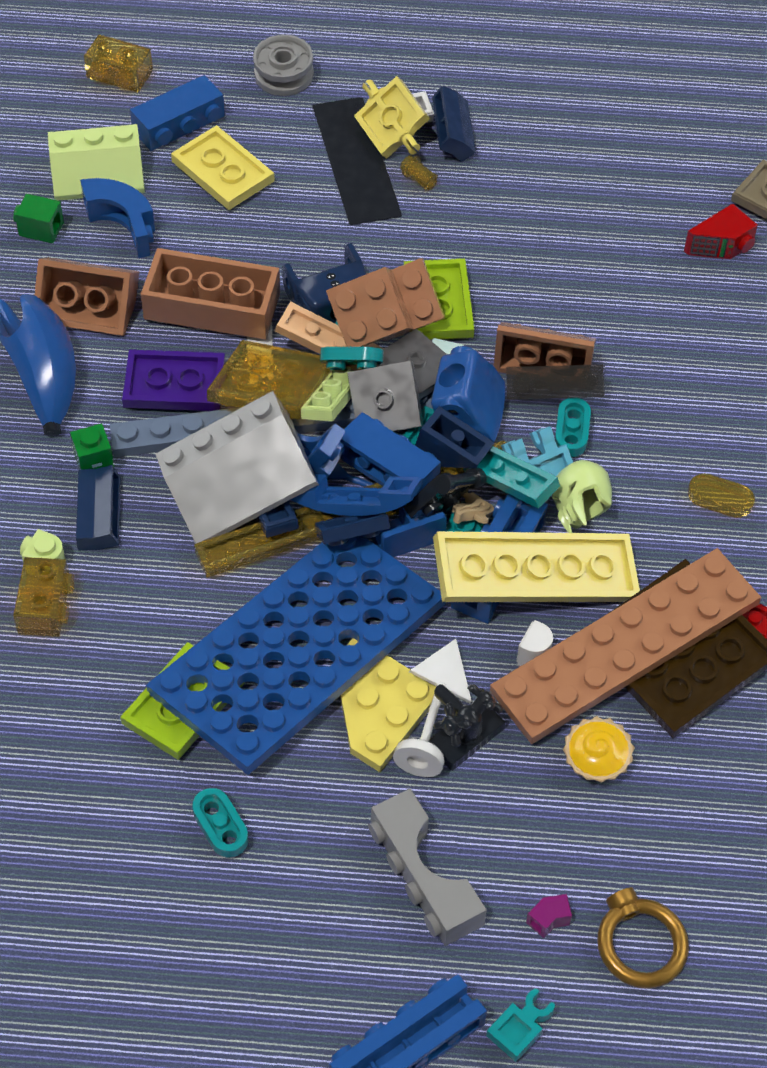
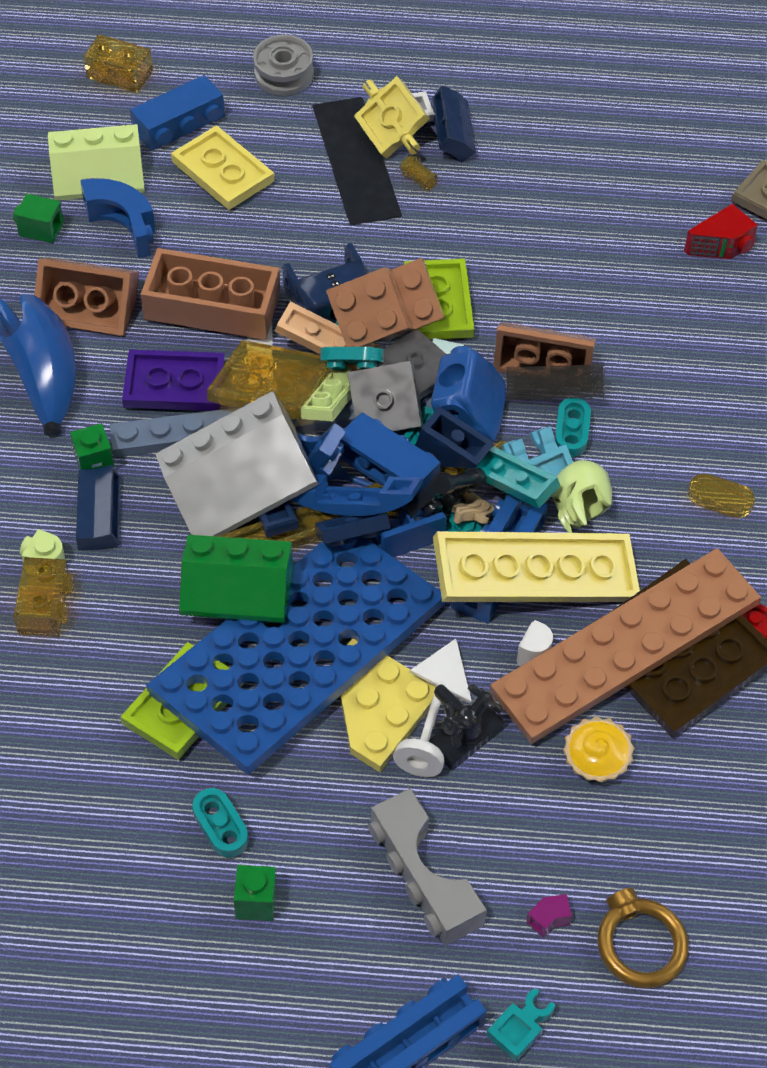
(236, 578): none -> green slope
(255, 892): none -> green brick

